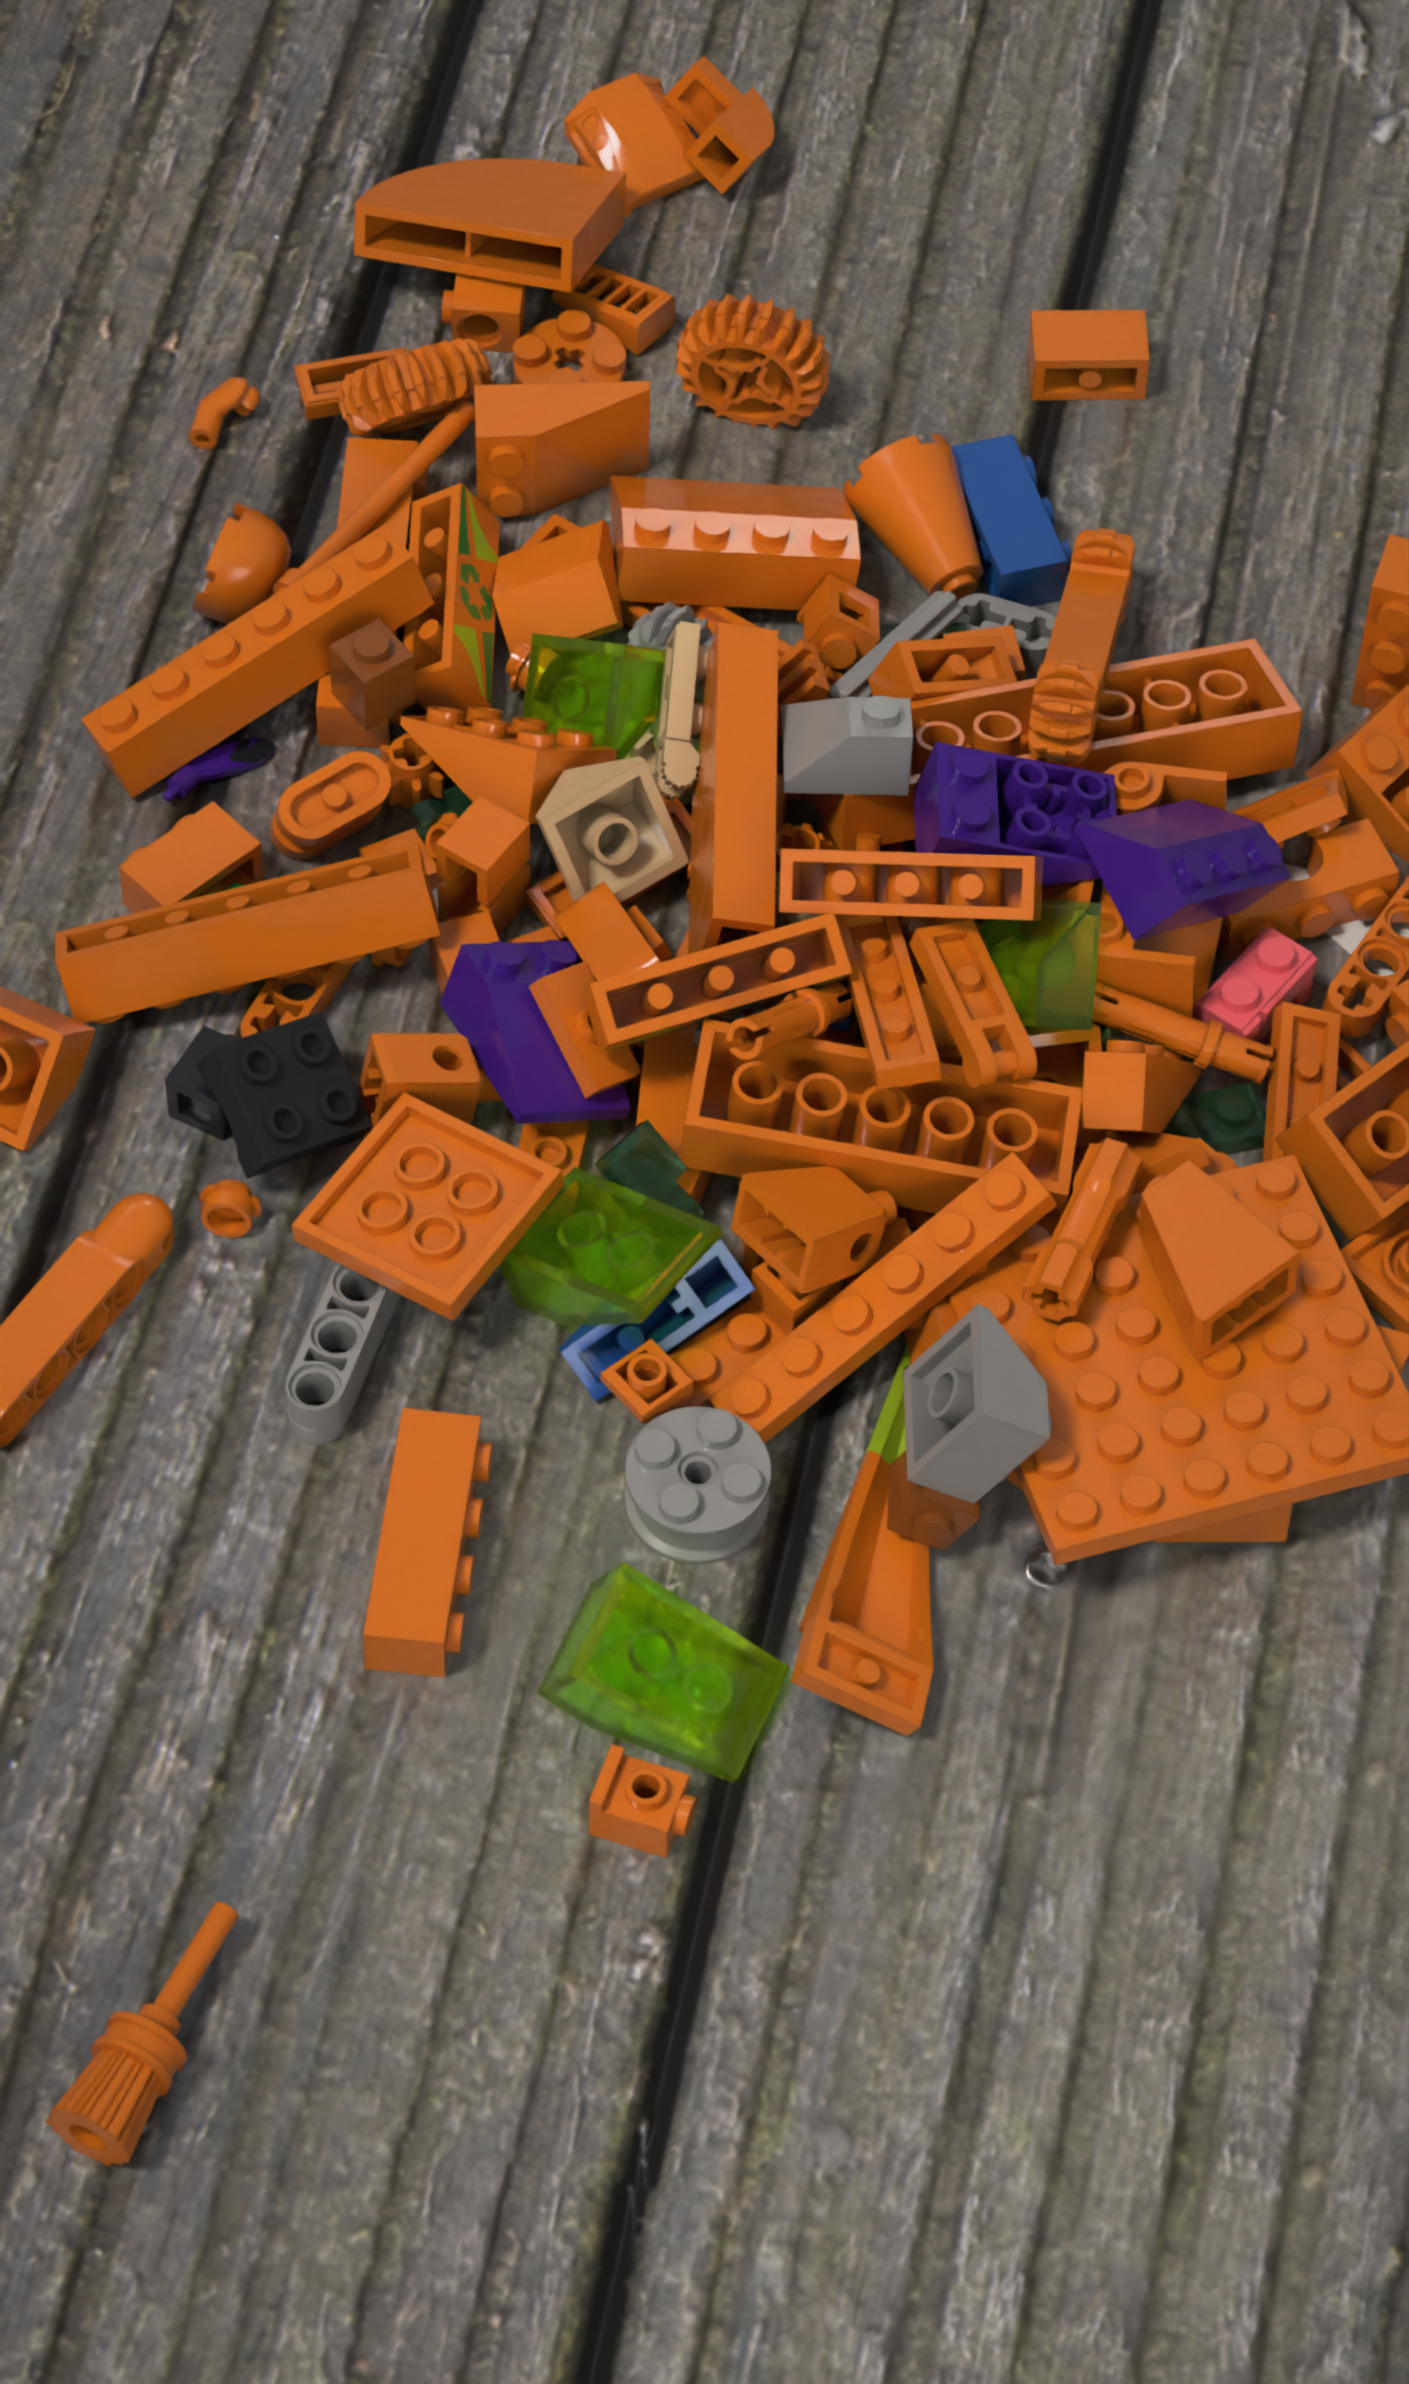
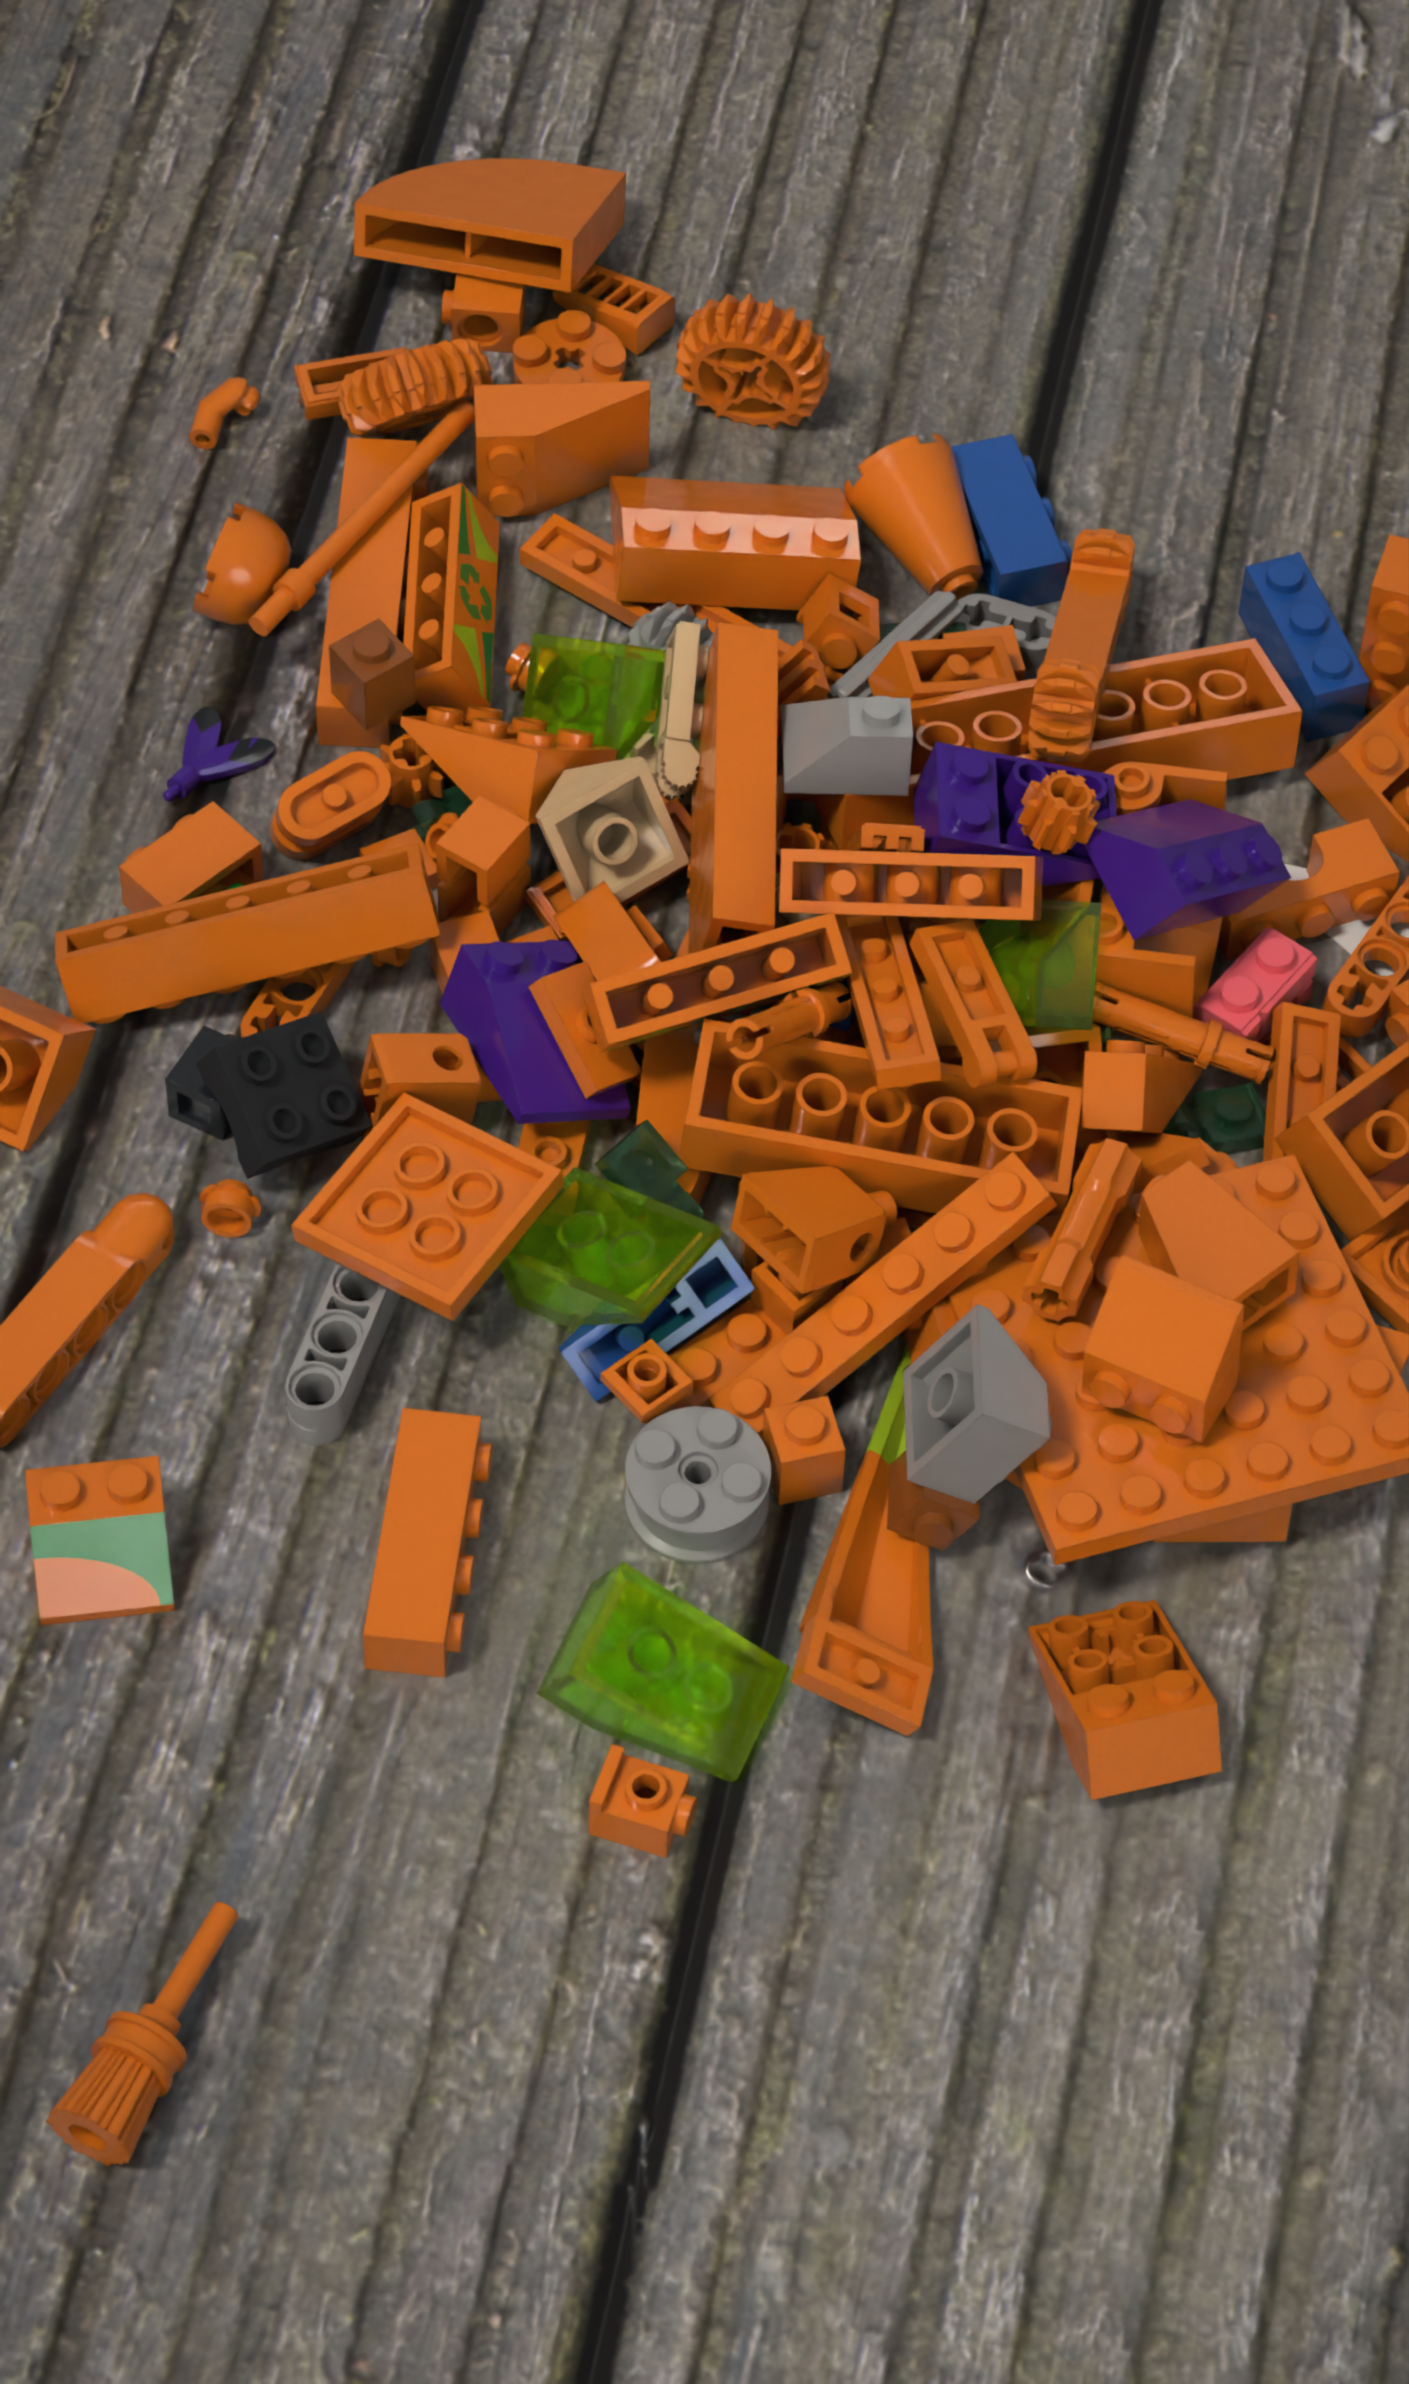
(99, 1540): none -> orange slope
(254, 661): orange brick -> none
(559, 587): orange slope -> none
(634, 132): orange slope -> none
(730, 125): orange brick -> none
(804, 1450): none -> orange brick
(910, 838): none -> orange tile
(1058, 812): none -> orange gear
(1088, 355): orange brick -> none
(1127, 1699): none -> orange slope
(1163, 1349): none -> orange slope
(1304, 645): none -> blue brick
(1305, 807): orange plate -> none

